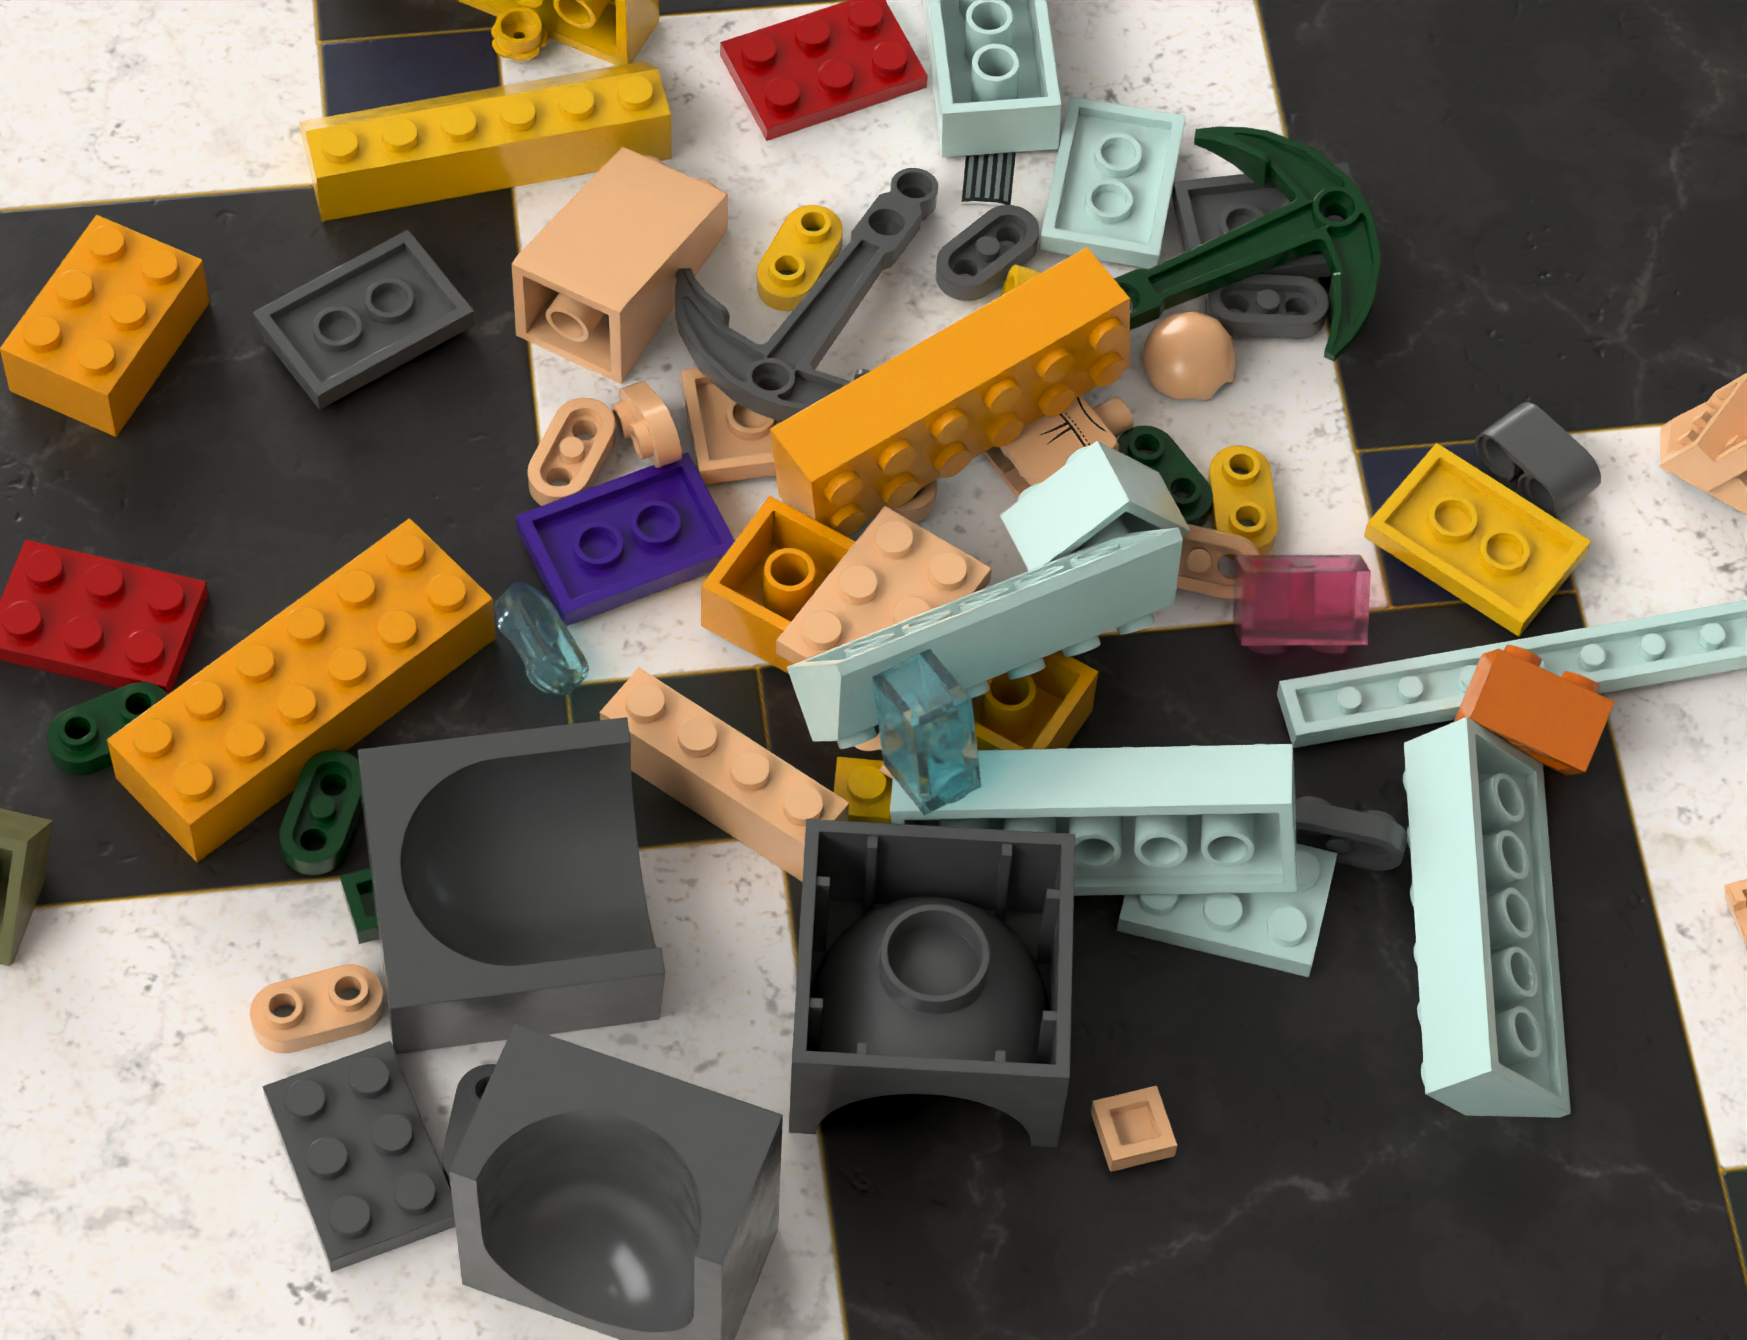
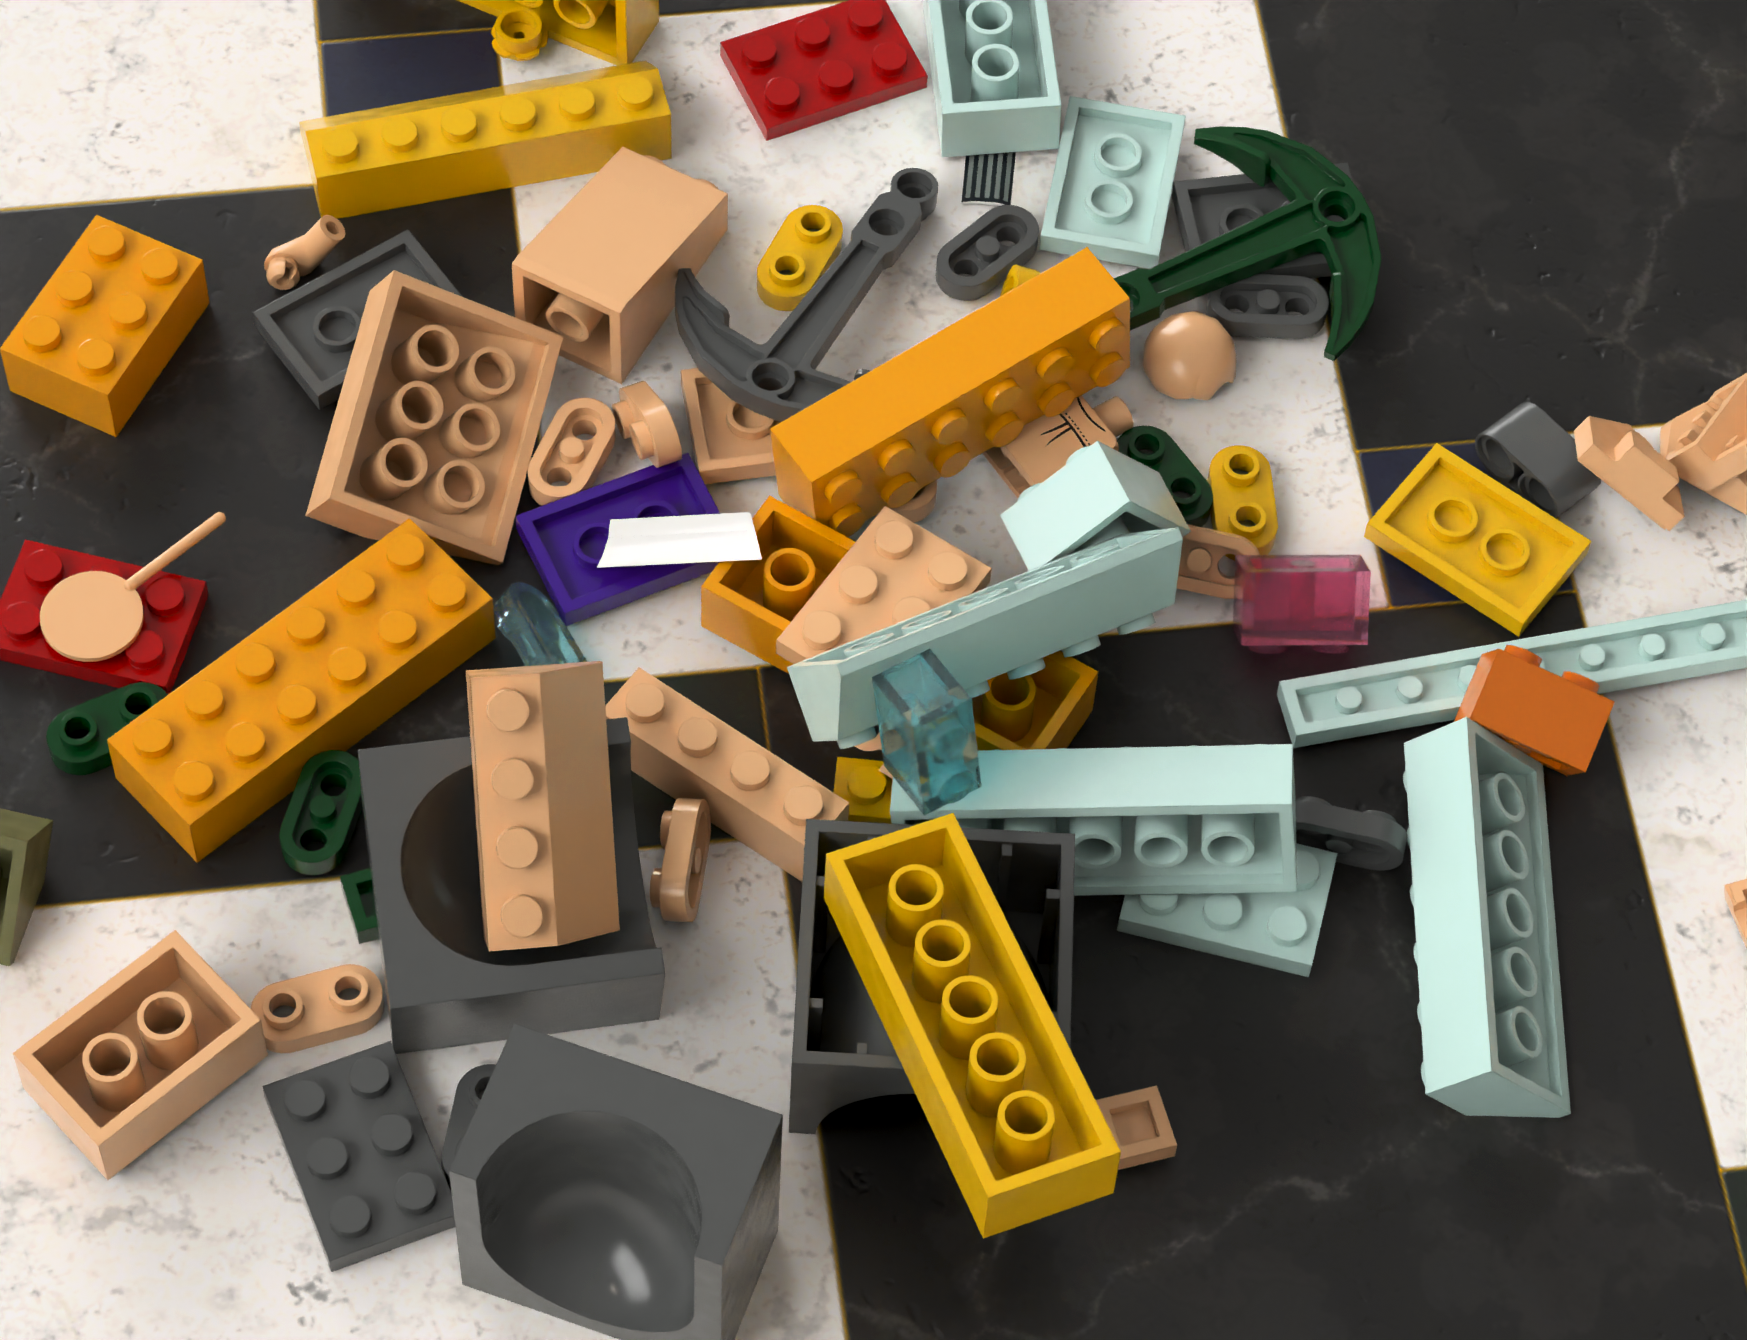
(101, 613): none -> light nougat piece
(141, 1054): none -> light nougat brick
(303, 254): none -> light nougat arm
(435, 420): none -> light nougat slope
(542, 804): none -> light nougat slope
(681, 540): none -> white sticker
(686, 844): none -> light nougat plate
(970, 1025): none -> yellow brick
(1631, 468): none -> light nougat plate

